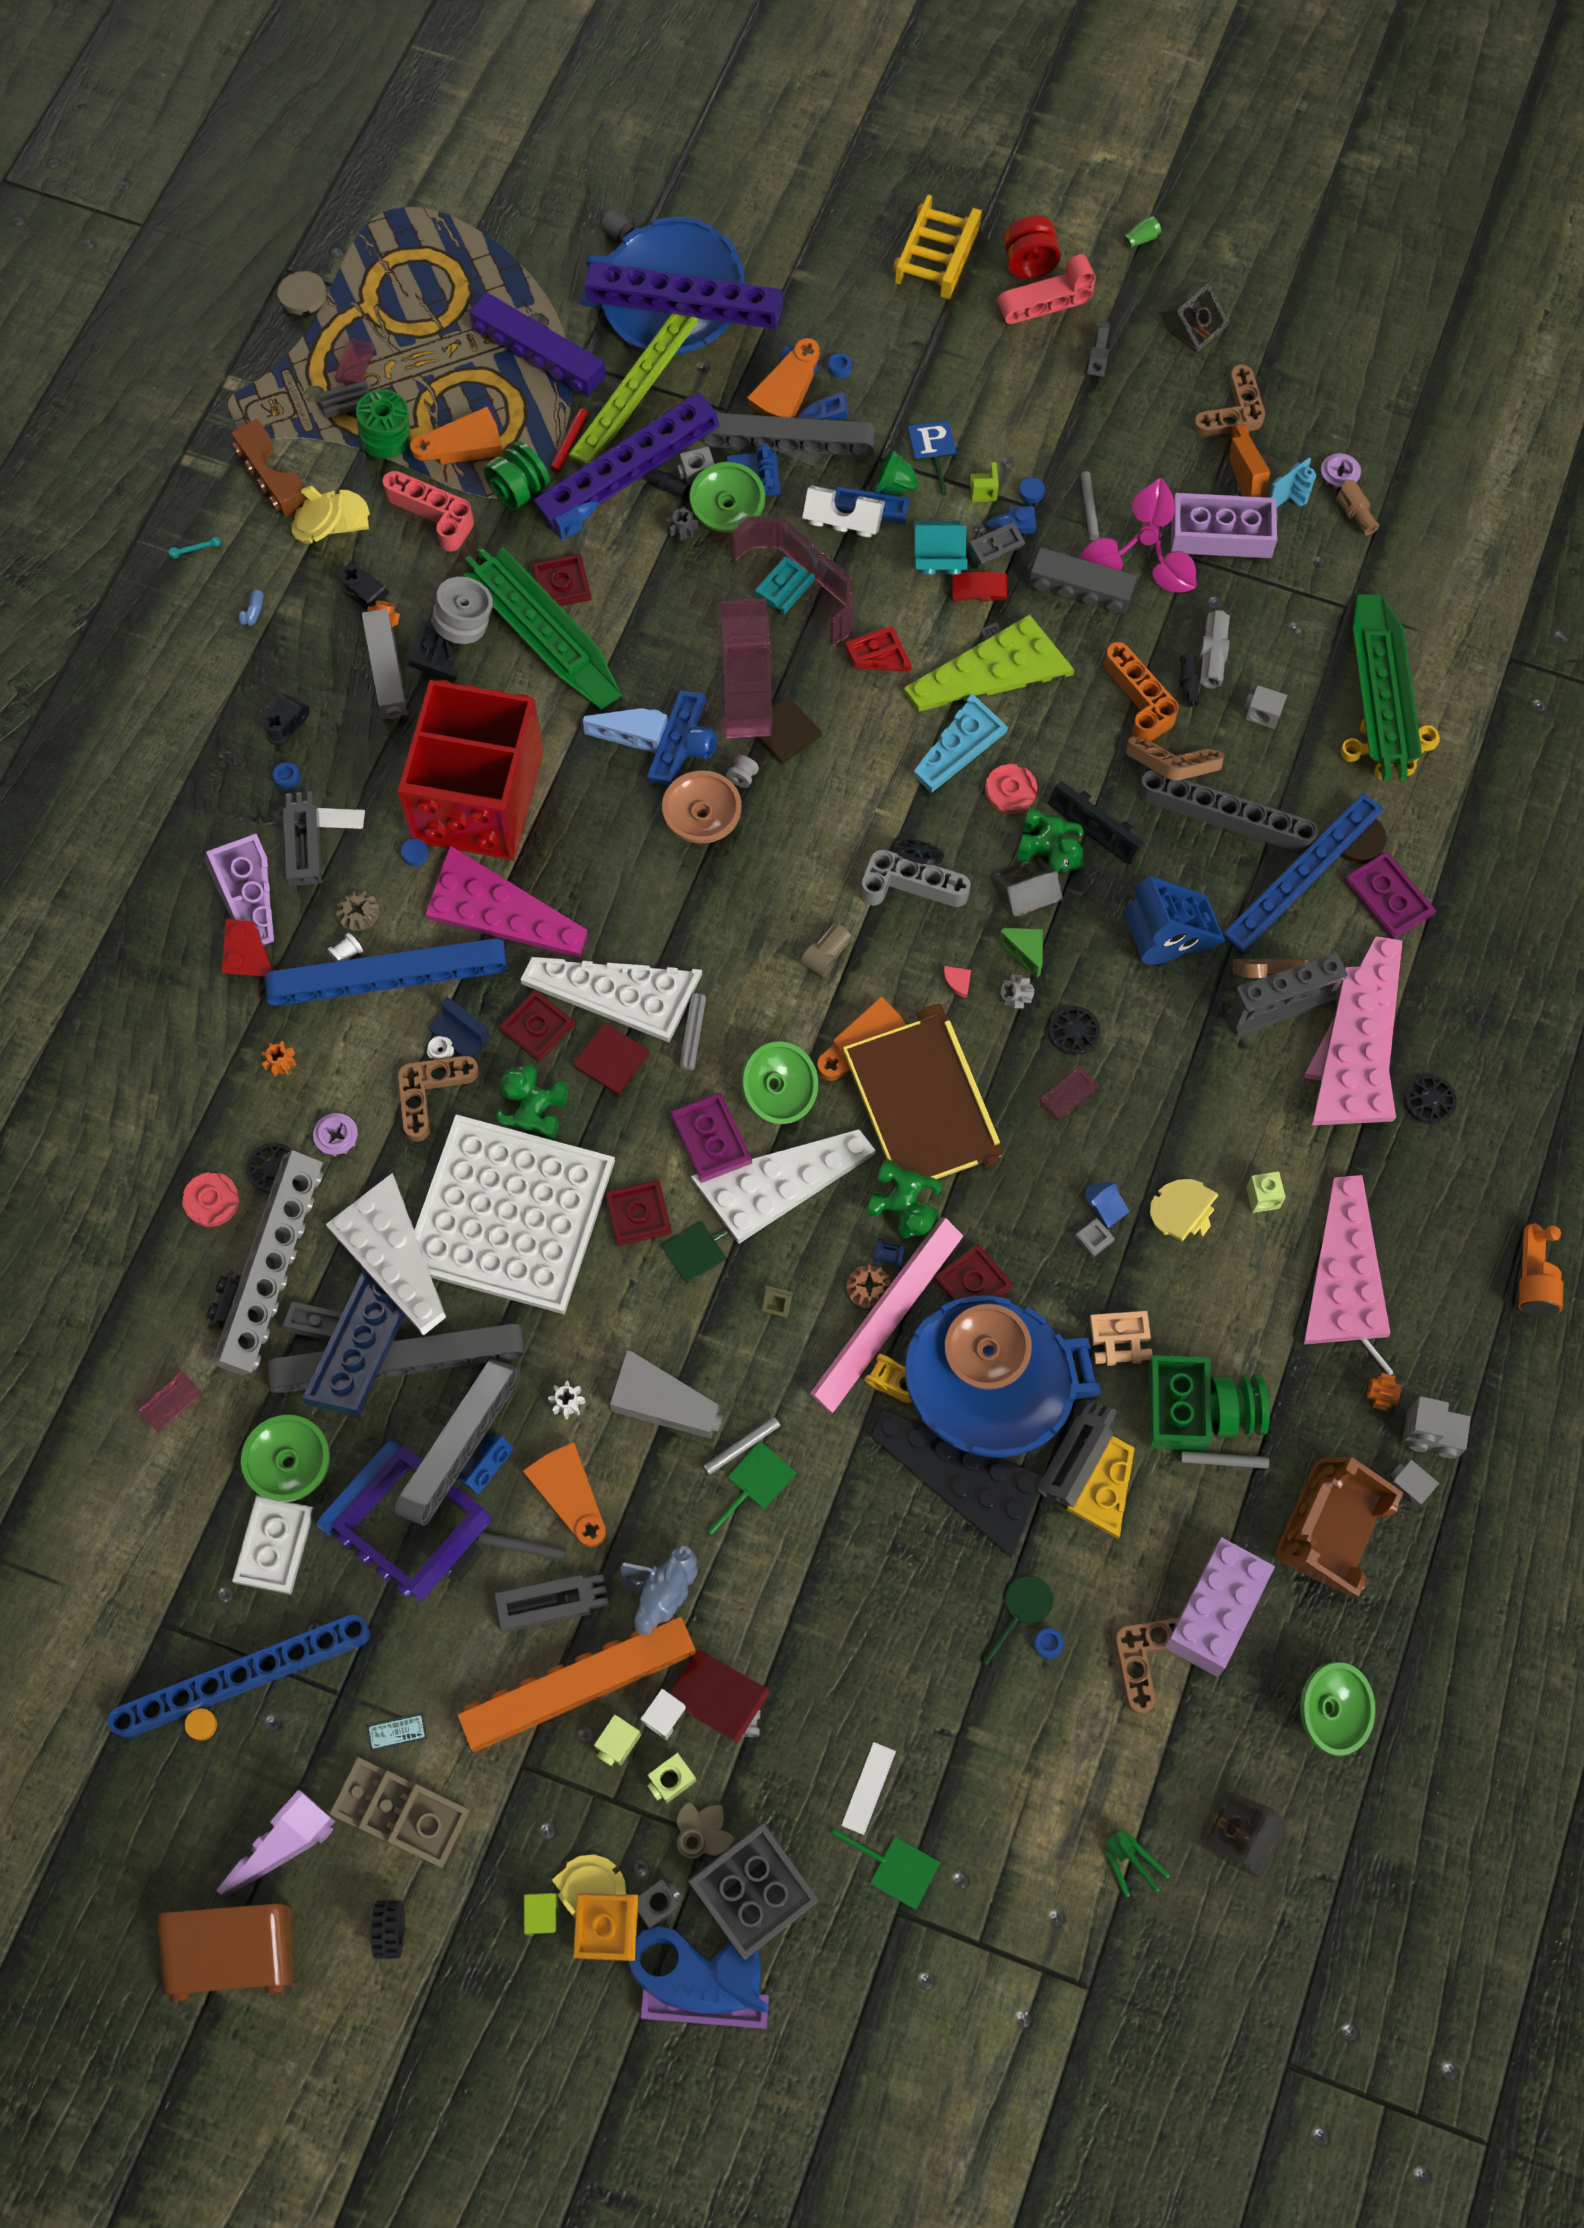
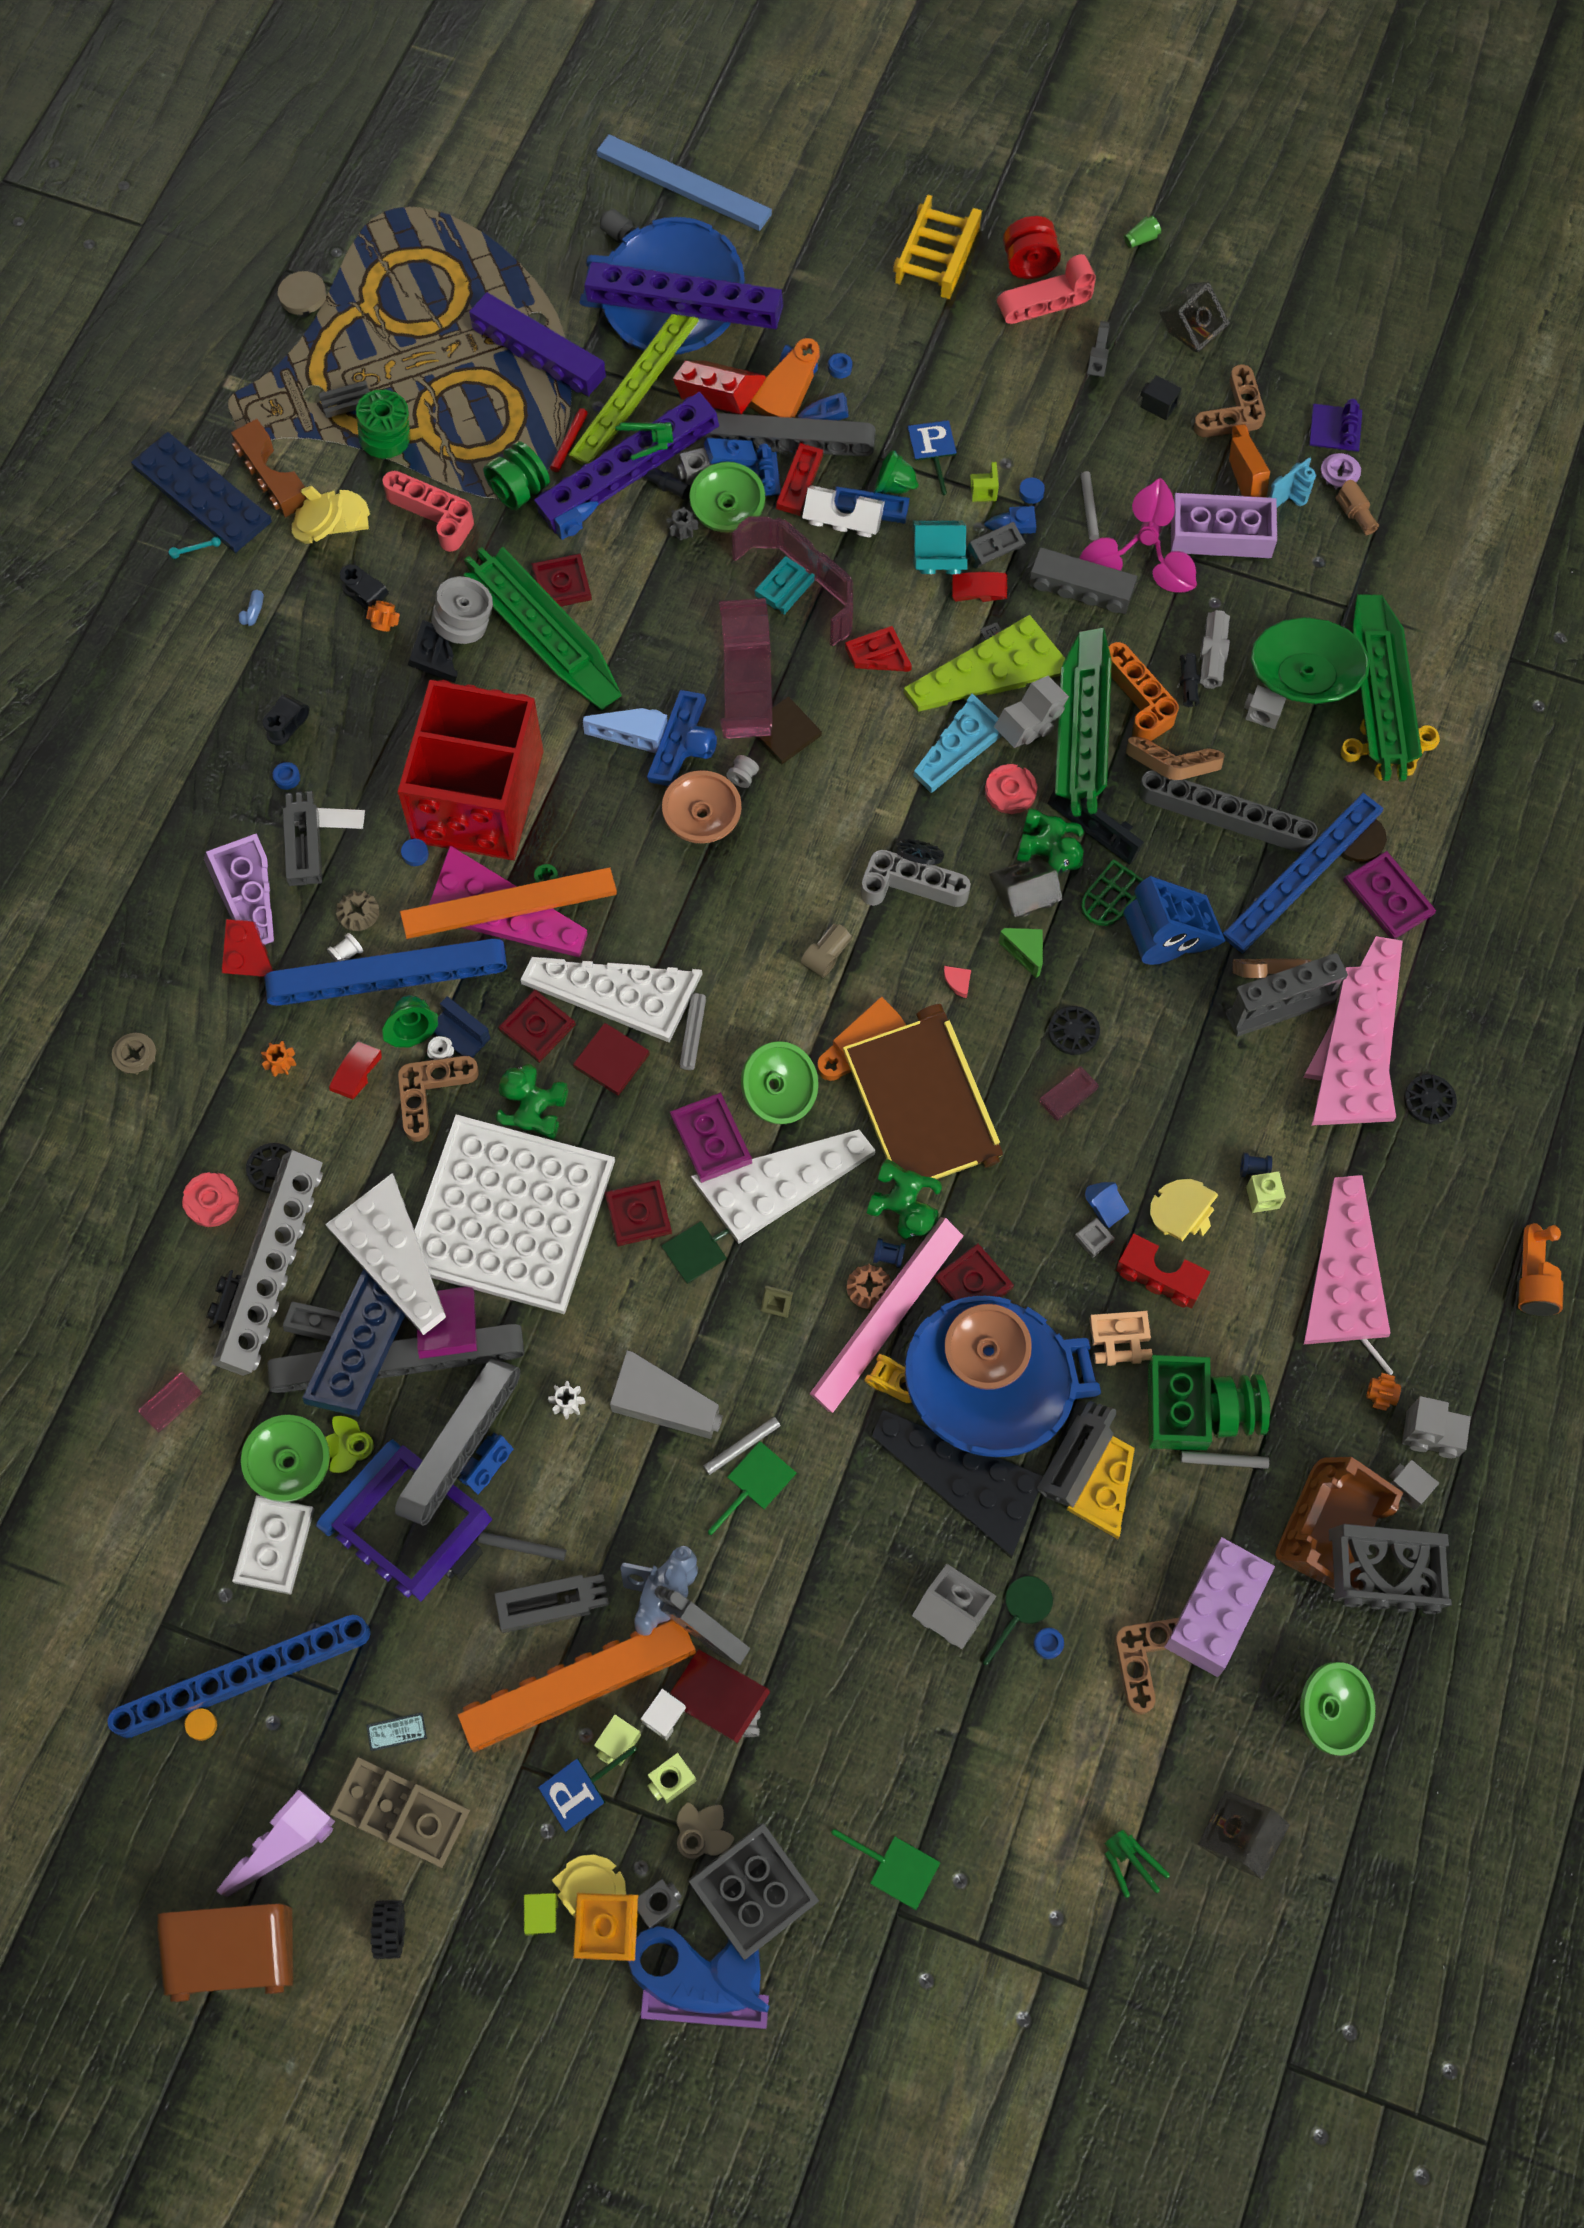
(136, 1042): none -> dark tan gear
(201, 492): none -> dark blue plate
(333, 1123): lavender gear -> none
(343, 1444): none -> lime plate
(353, 1071): none -> red slope
(354, 362): clear pink tile -> none
(385, 664): light grey slope -> none
(409, 1022): none -> green piece
(456, 1331): none -> magenta tile
(461, 440): orange piece -> none
(508, 903): none -> orange tile
(544, 869): none -> green bush
(565, 1488): orange piece -> none
(573, 1791): none -> blue piece
(661, 433): none -> green plant
(684, 182): none -> medium blue tile
(701, 1625): none -> dark grey hinge
(719, 384): none -> red slope
(730, 451): none -> blue plate
(799, 479): none -> red plate
(868, 1788): white sticker -> none
(954, 1606): none -> light grey slope
(1017, 991): light grey gear -> none
(1033, 714): none -> light grey brick
(1085, 721): none -> green hinge
(1111, 884): none -> green window
(1139, 1265): none -> red arch
(1160, 397): none -> black brick
(1255, 1165): none -> dark blue bush
(1310, 660): none -> green dish
(1336, 426): none -> dark purple hinge
(1418, 1544): none -> dark grey fence

